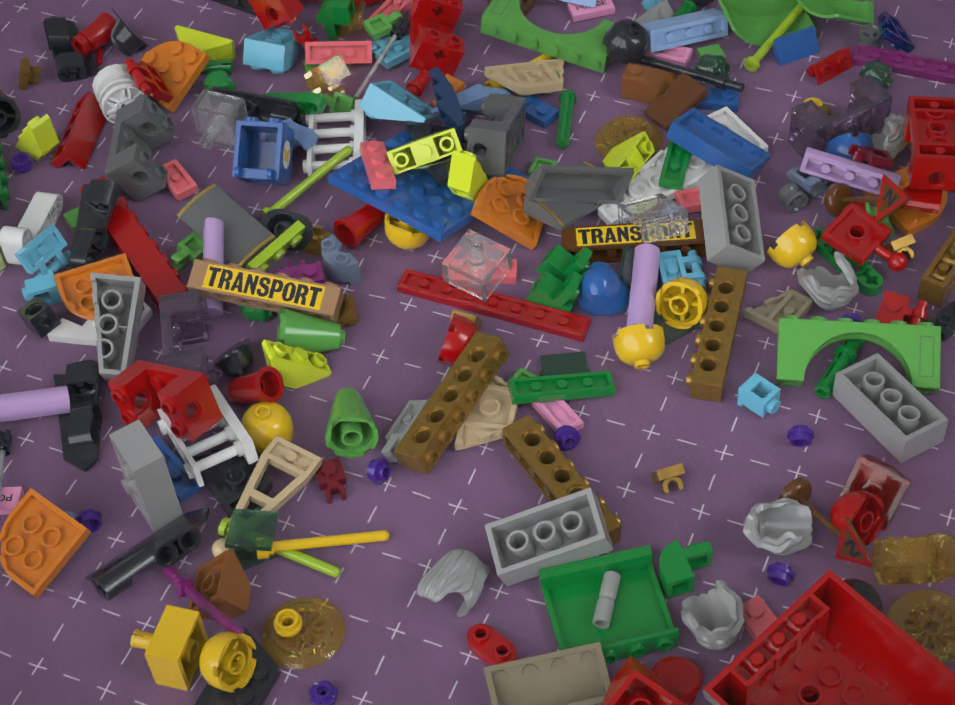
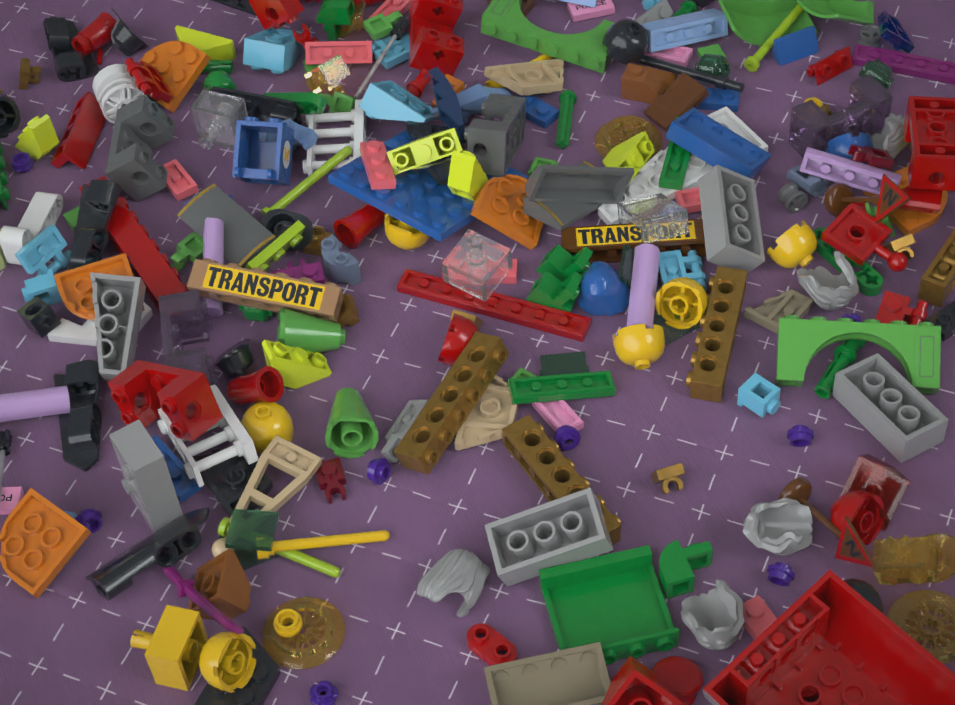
(606, 601): light grey piece -> none

